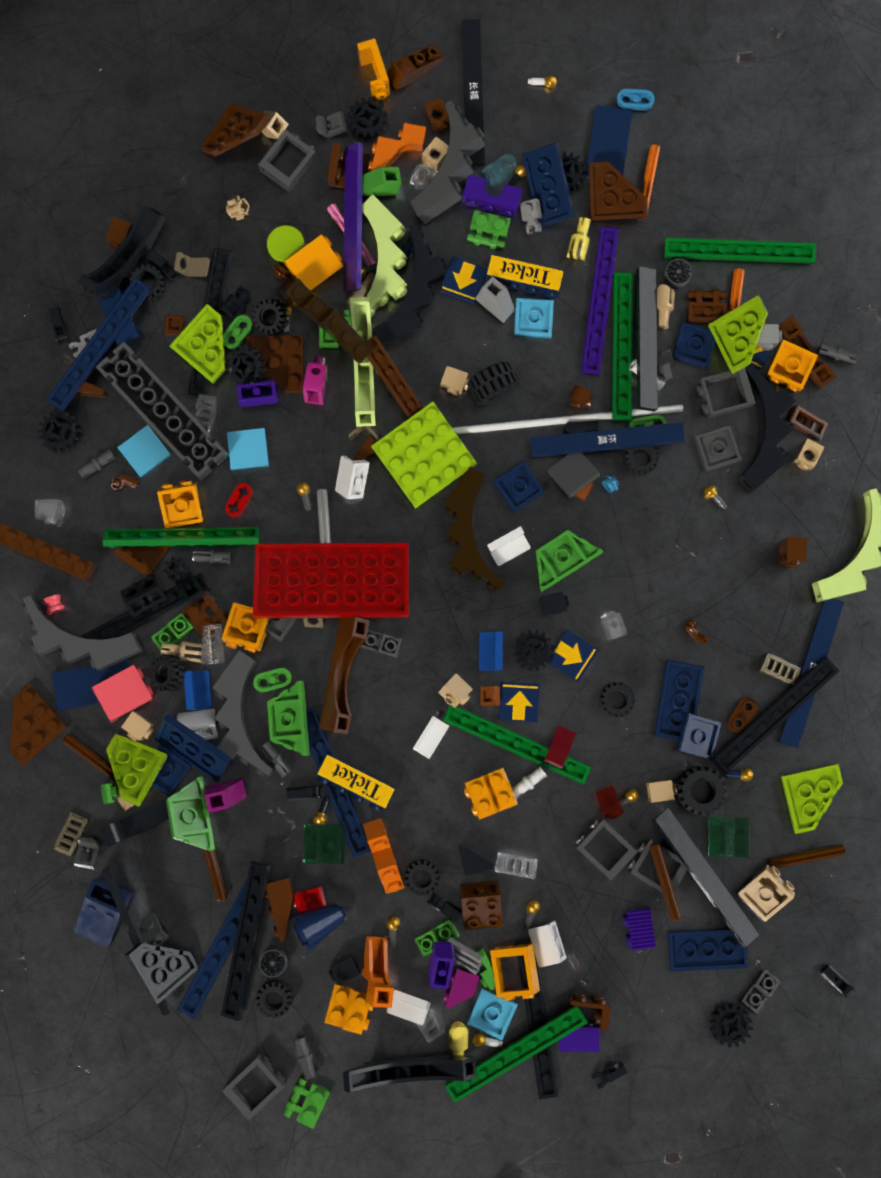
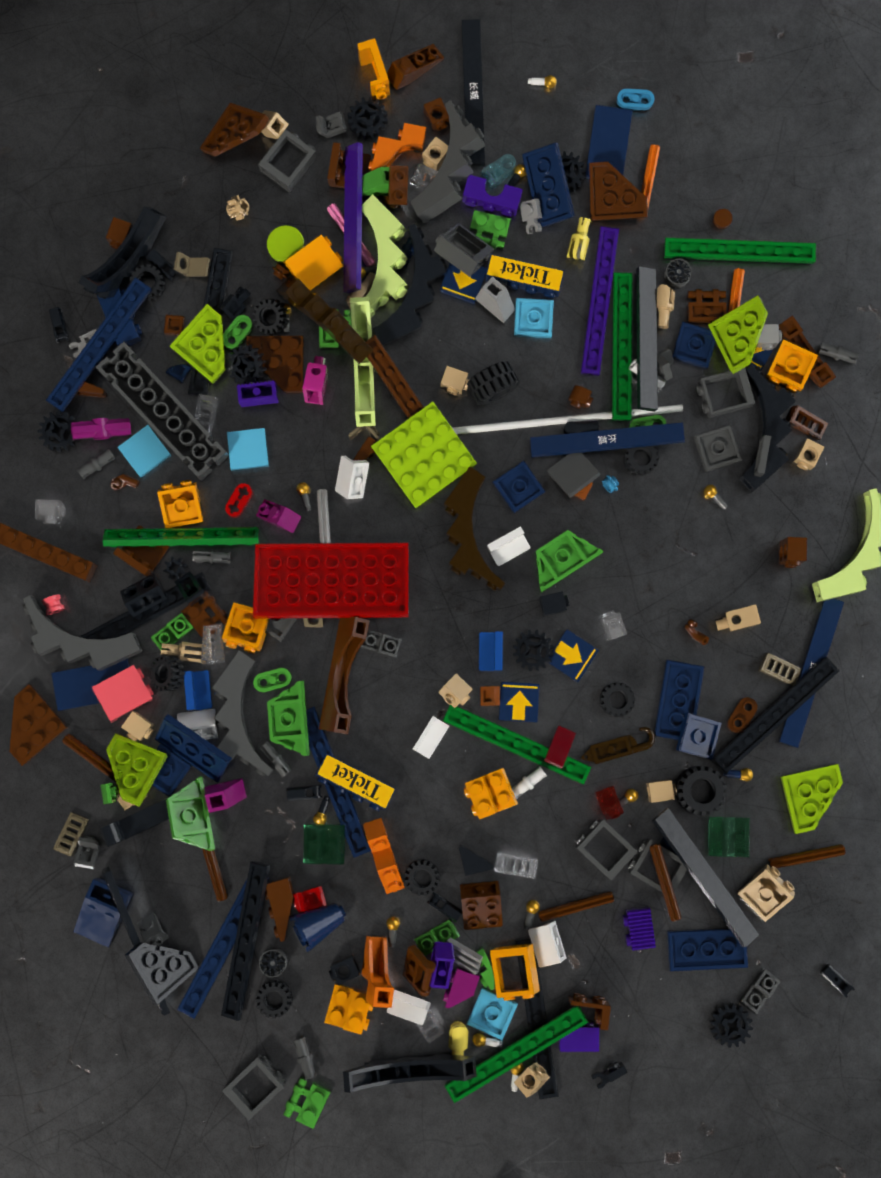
(100, 428): none -> magenta piece
(179, 372): none -> dark blue tile
(278, 515): none -> magenta slope
(397, 186): none -> reddish brown bracket
(413, 970): none -> reddish brown plate
(467, 241): none -> dark grey window
(516, 1072): none -> piece
(525, 1082): none -> tan brick
(576, 906): none -> reddish brown axle
(618, 747): none -> dark brown plate
(722, 218): none -> reddish brown tile
(748, 615): none -> tan torso
(762, 455): none -> dark grey tile

